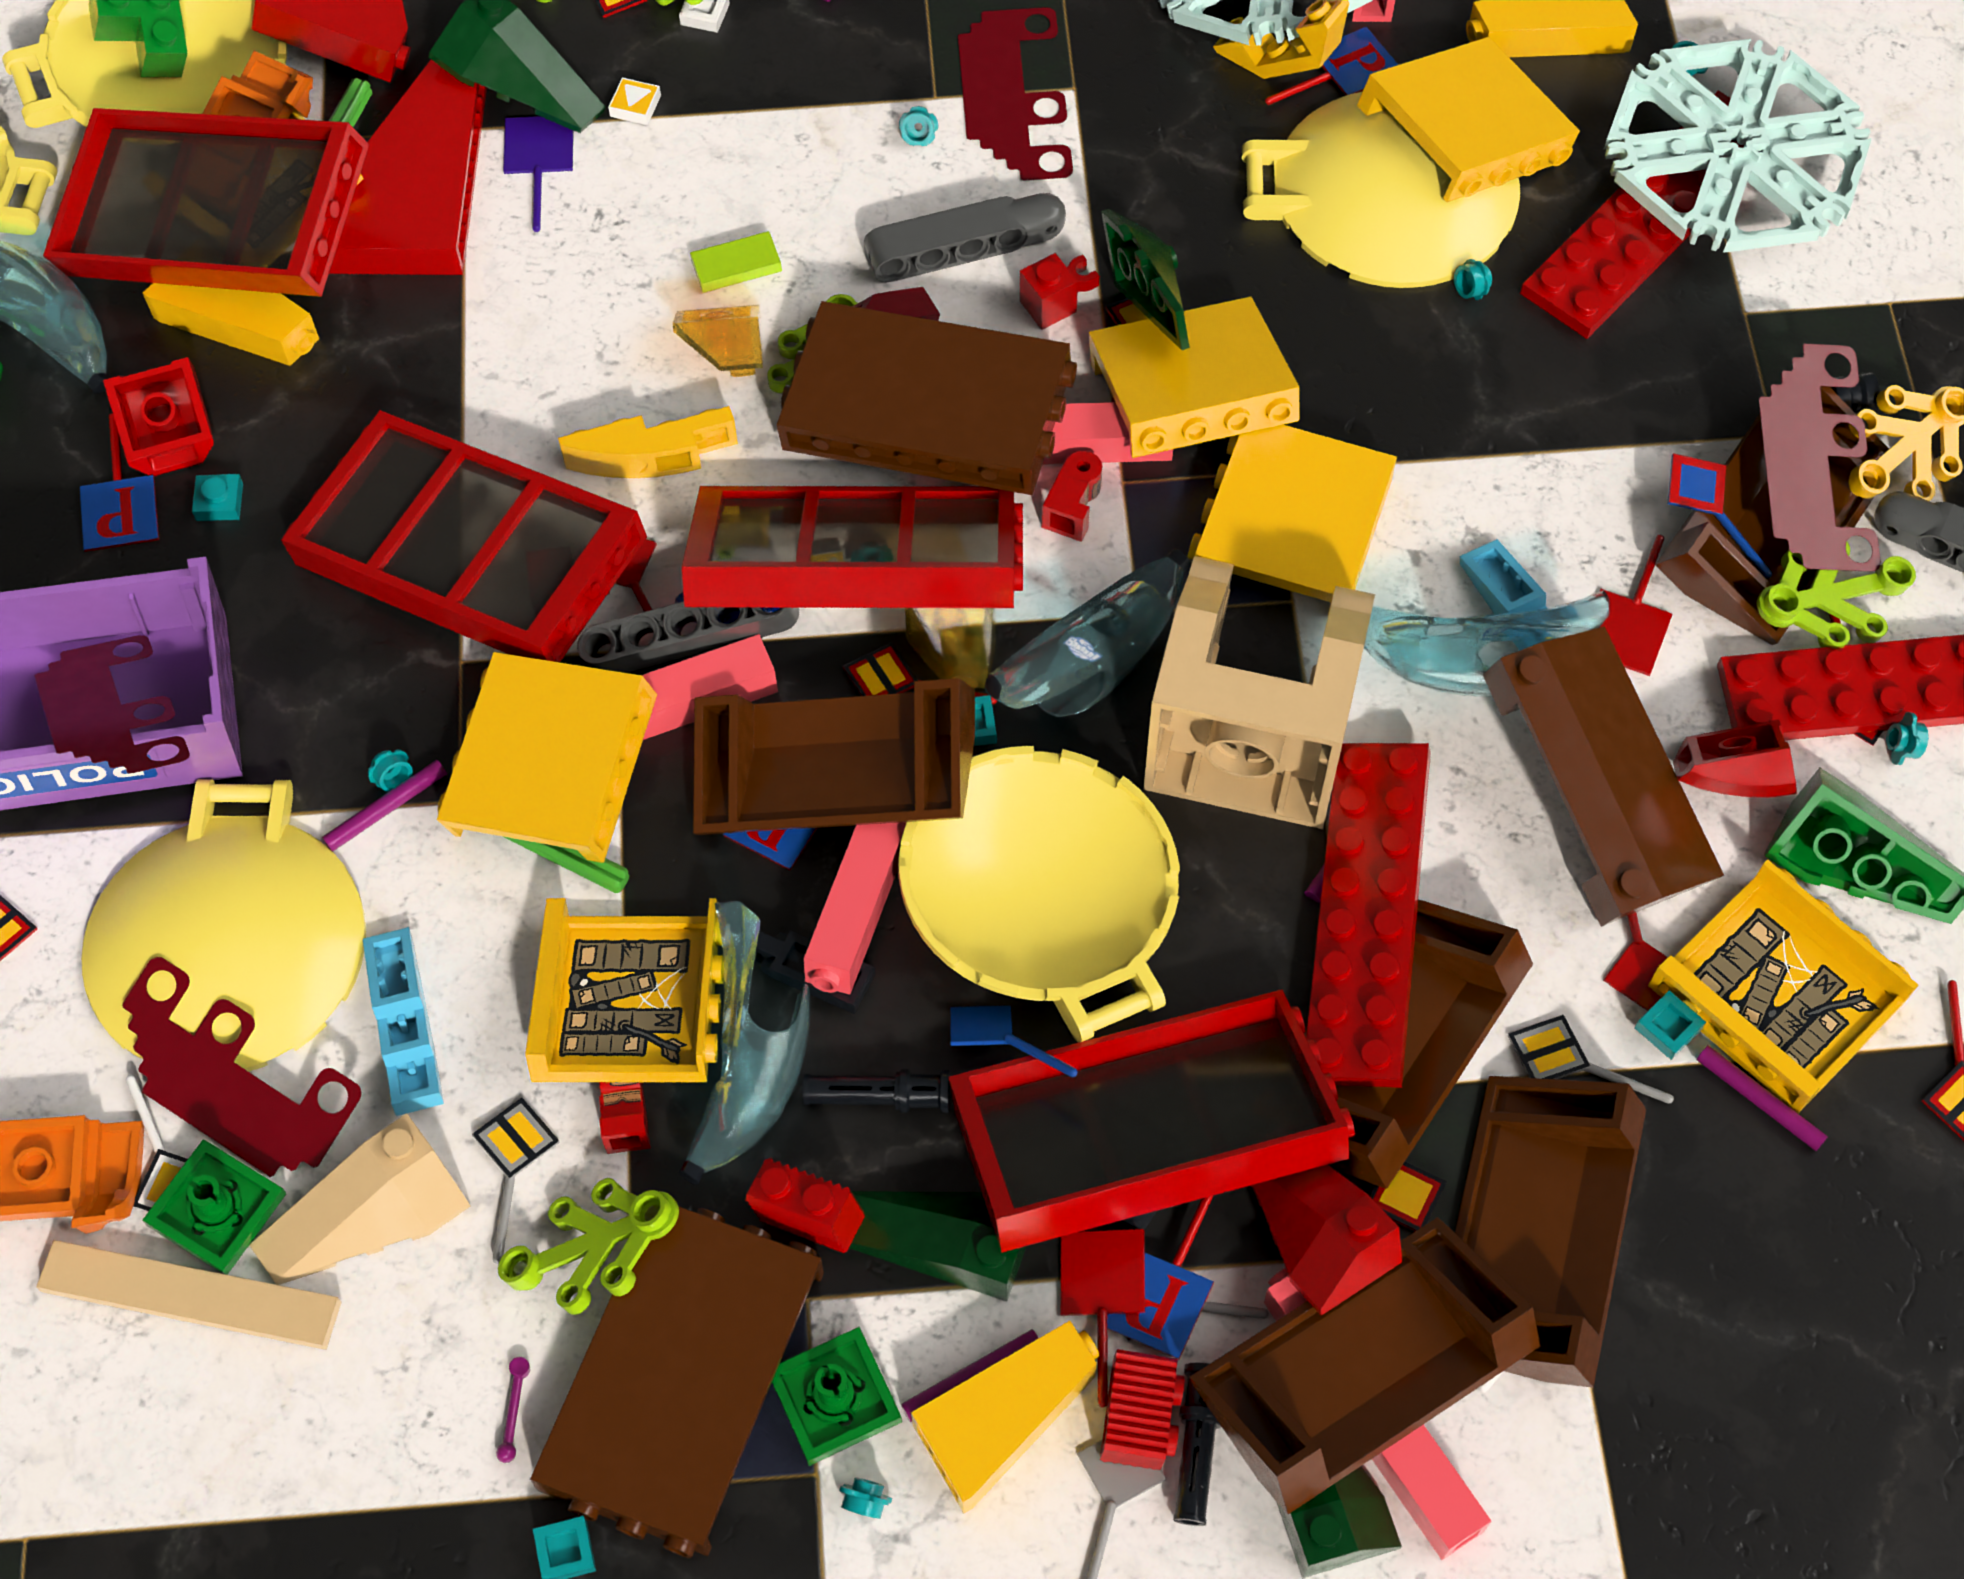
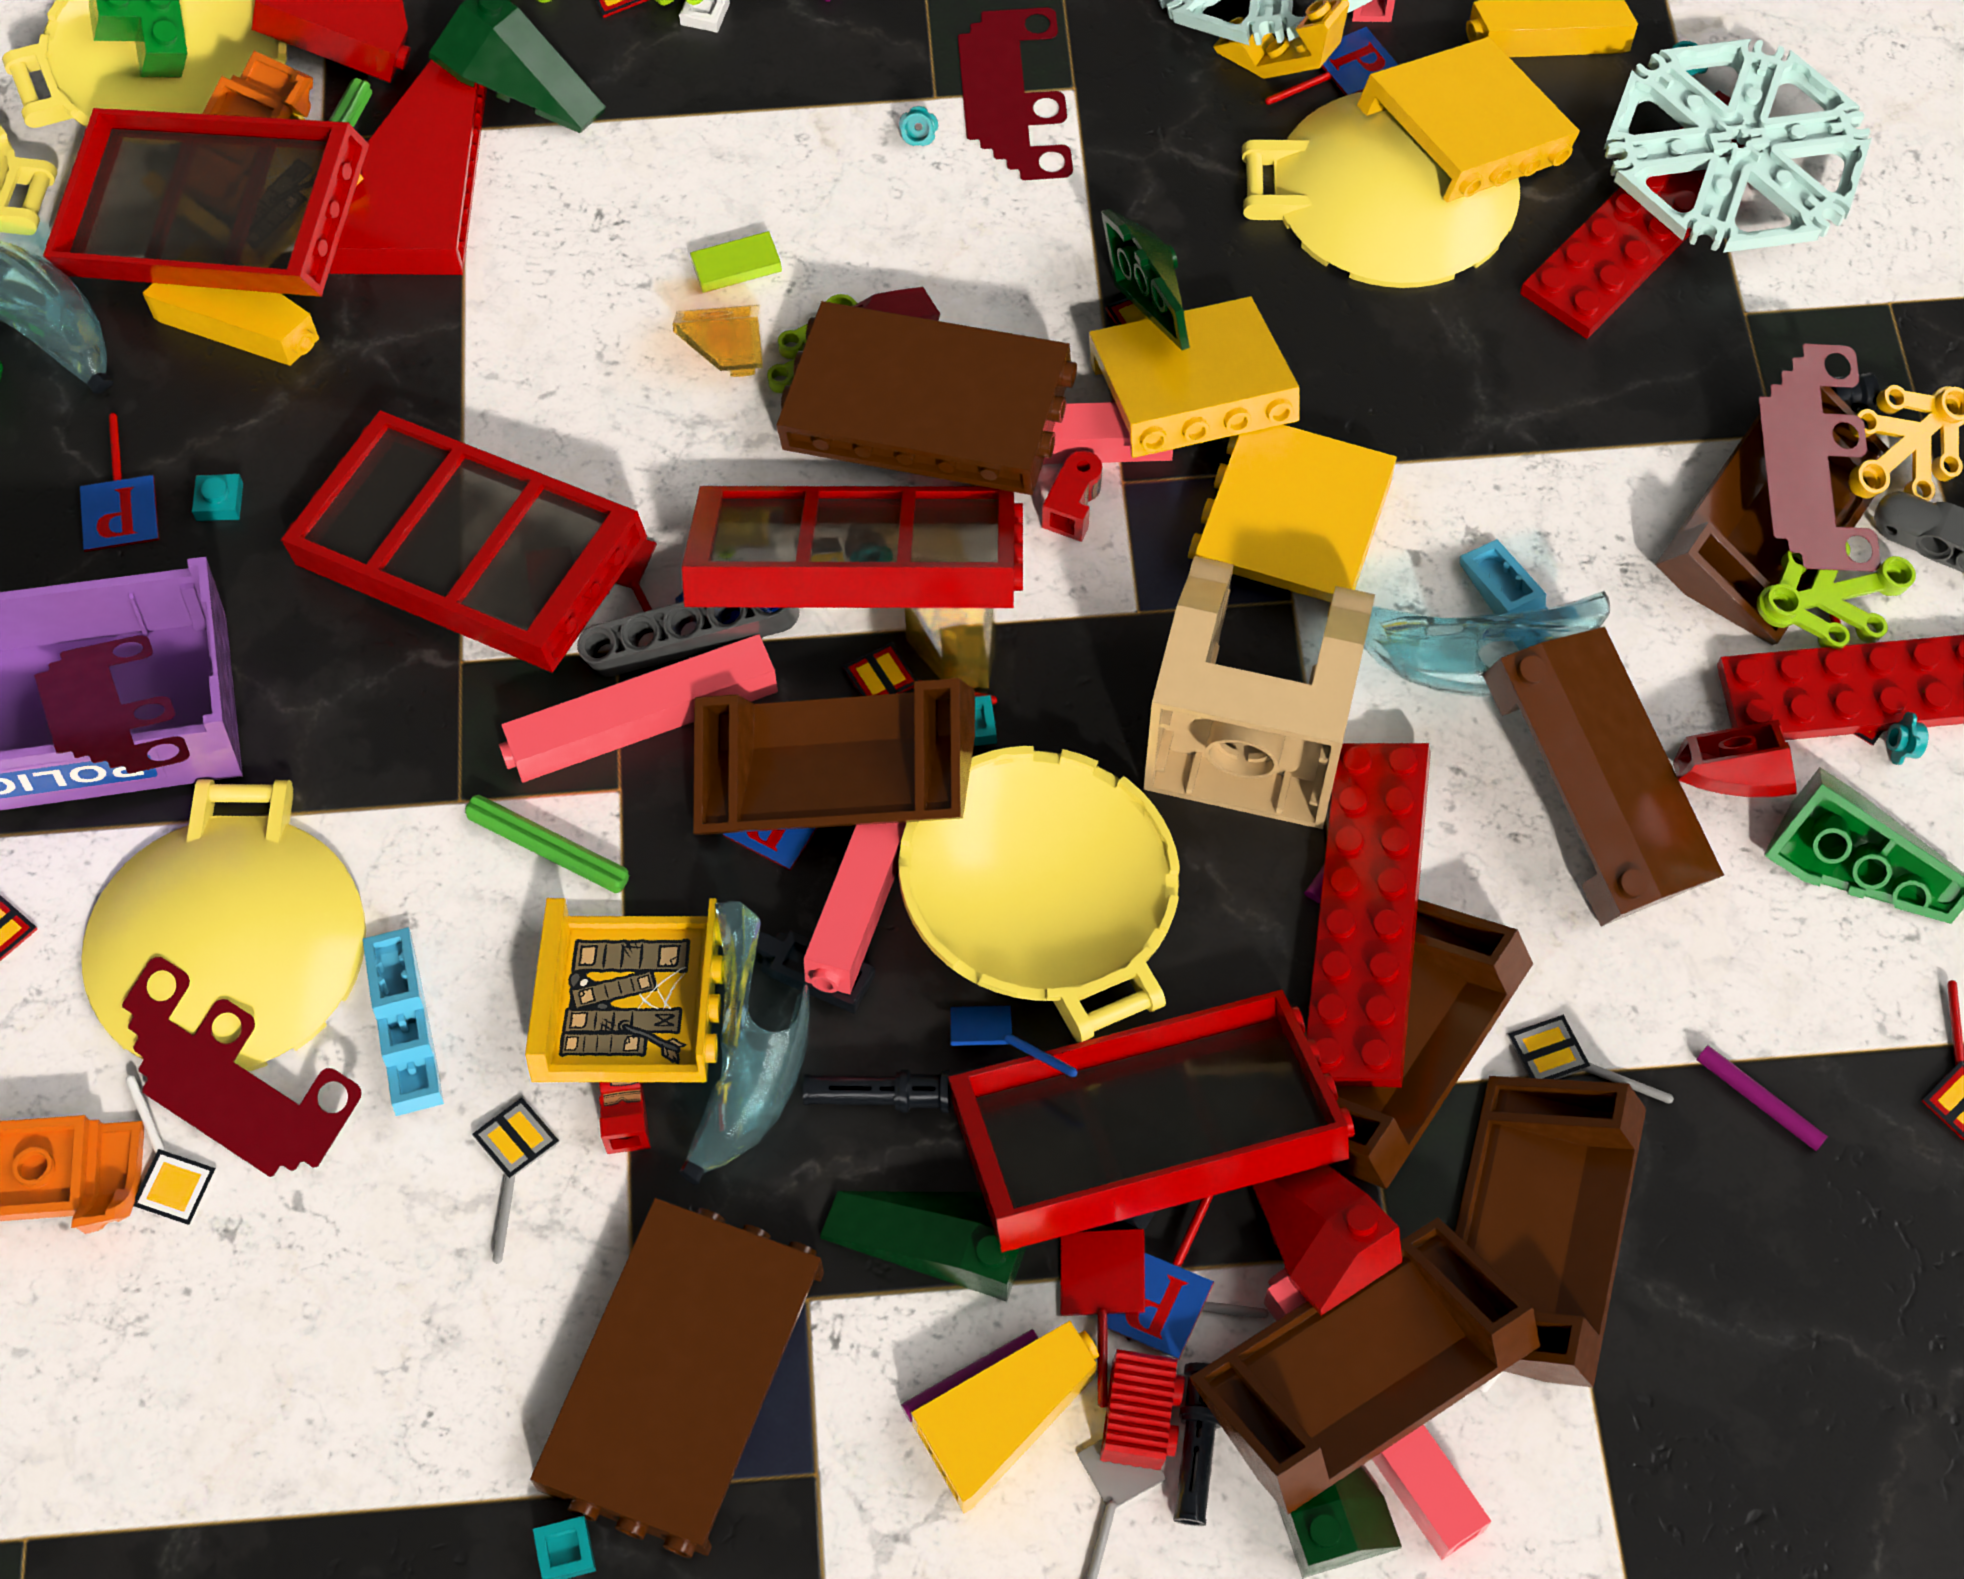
(161, 418): red slope -> none
(189, 1294): tan tile -> none
(201, 1196): green plate -> none
(371, 1200): tan wedge -> none
(384, 805): magenta bar -> none
(389, 769): teal plate -> none
(519, 1369): magenta hinge -> none
(537, 147): dark purple piece -> none
(548, 754): yellow panel -> none
(633, 451): yellow slope -> none
(634, 101): tile -> none
(649, 1218): lime plant -> none
(805, 1205): red brick -> none
(826, 1378): green plate -> none
(864, 1498): teal plate -> none
(962, 235): dark grey piece -> none
(1051, 288): red brick -> none
(1094, 644): clear light blue piece -> none
(1410, 1196): piece -> none
(1472, 279): teal plate -> none
(1635, 626): red piece -> none
(1636, 968): red piece -> none
(1670, 1025): teal plate -> none
(1701, 487): piece -> none
(1785, 986): yellow panel -> none

